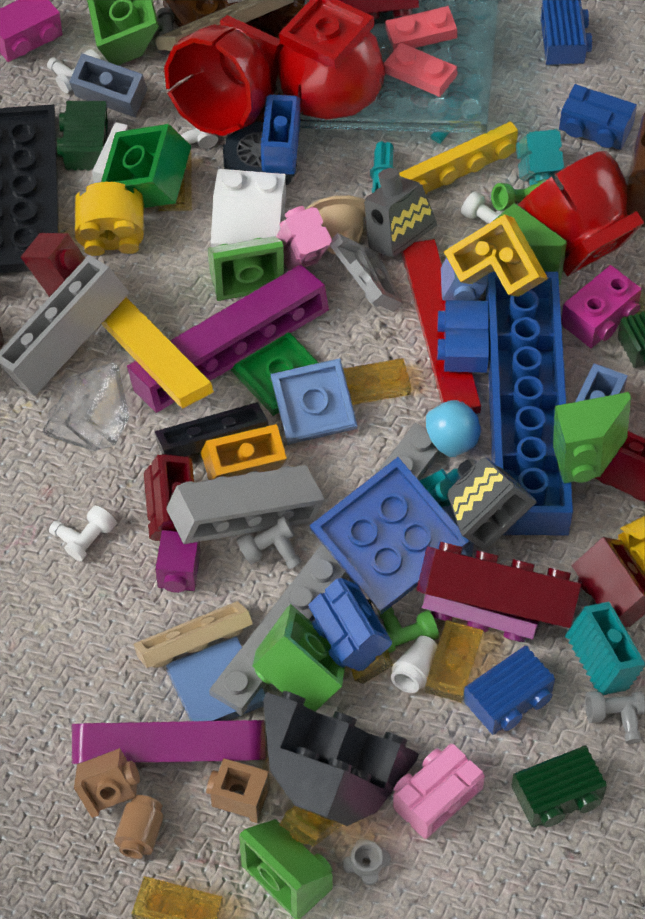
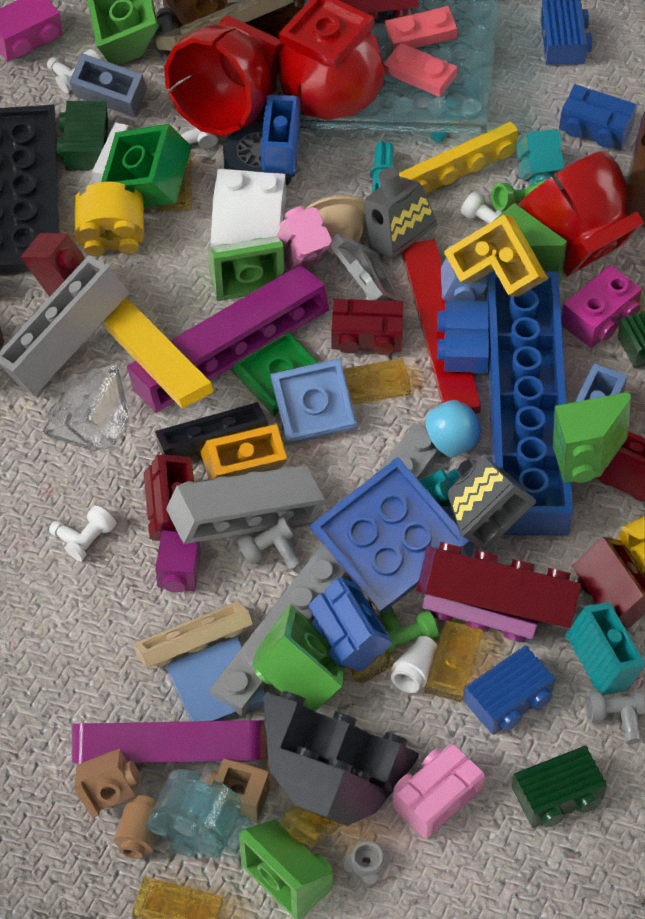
(194, 814): none -> clear light blue brick
(367, 326): none -> dark red brick

